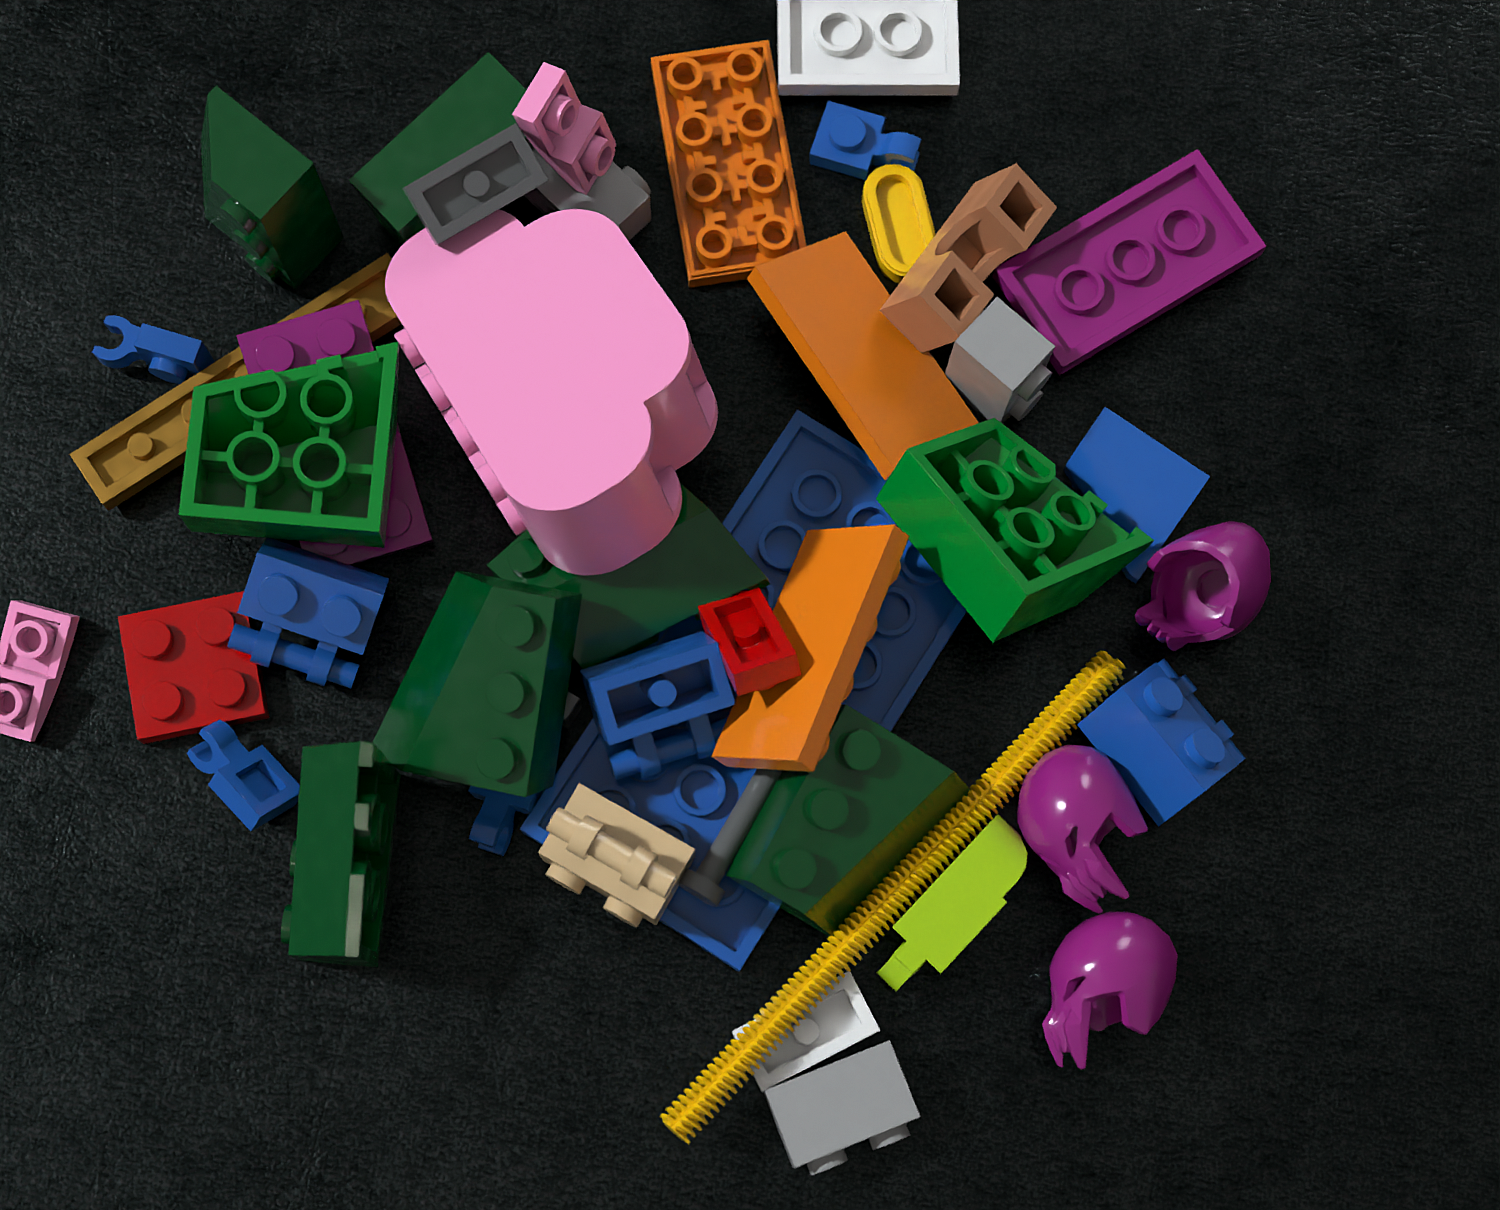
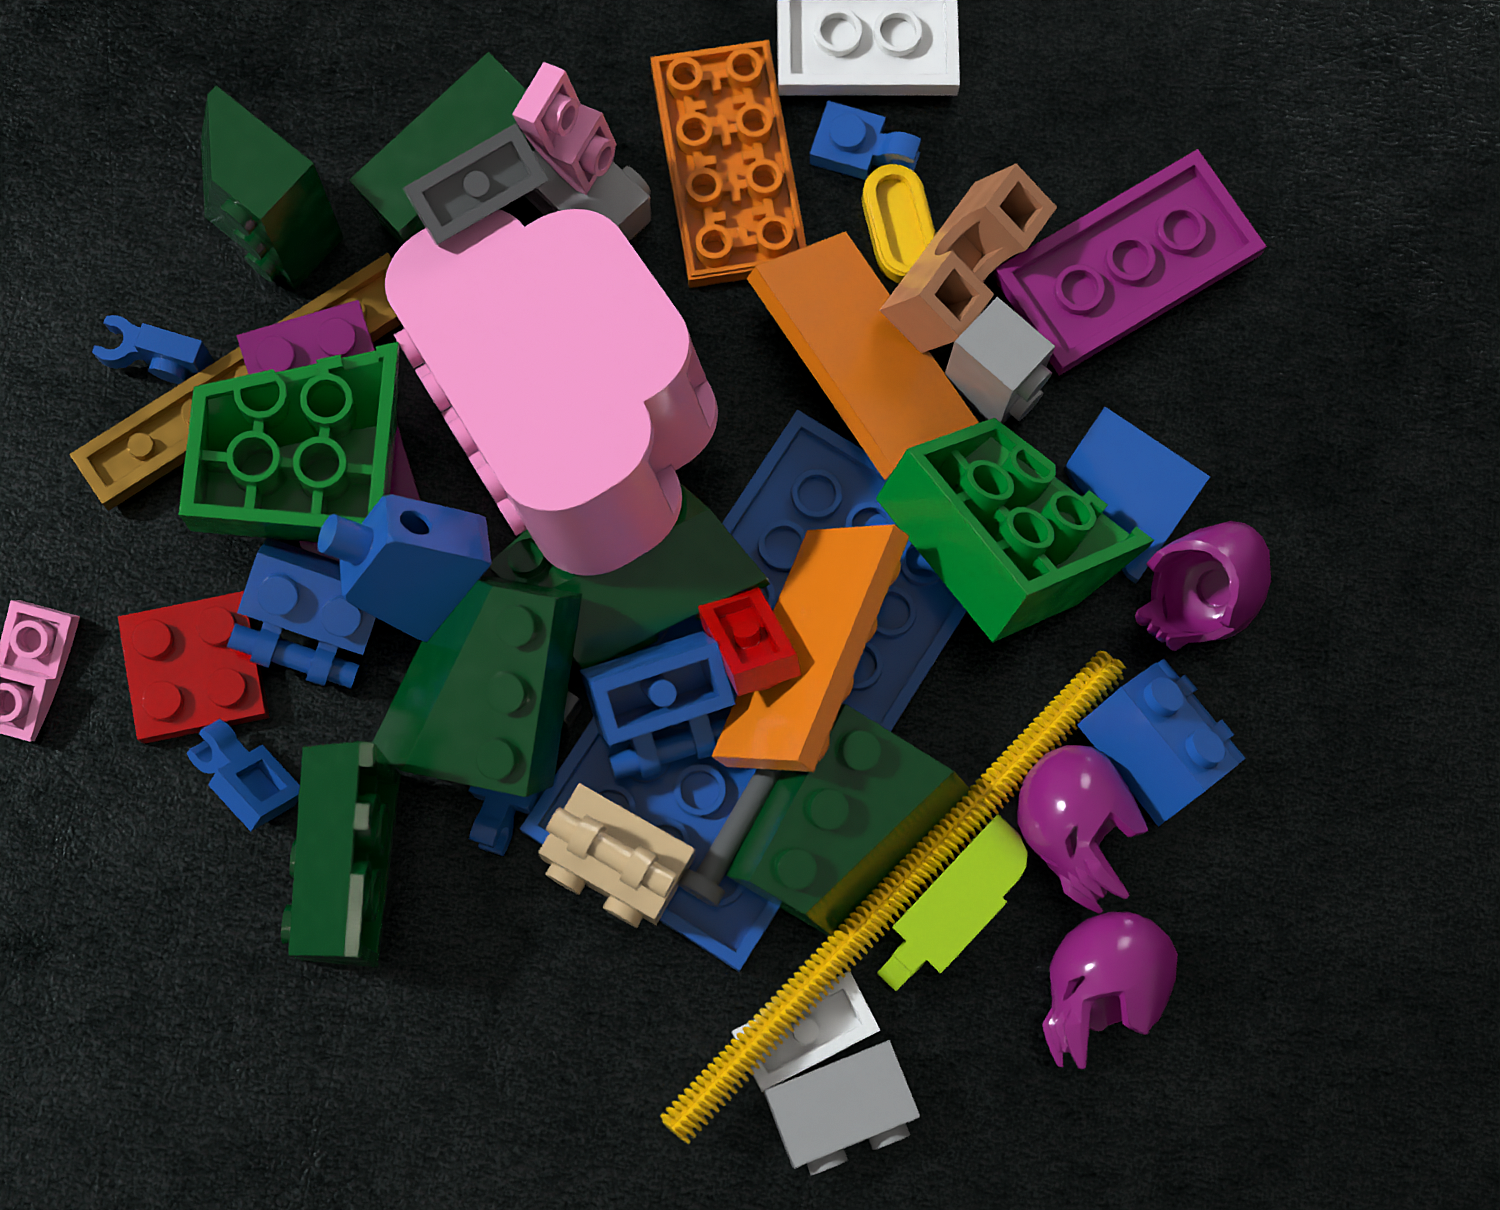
(408, 561): none -> blue torso

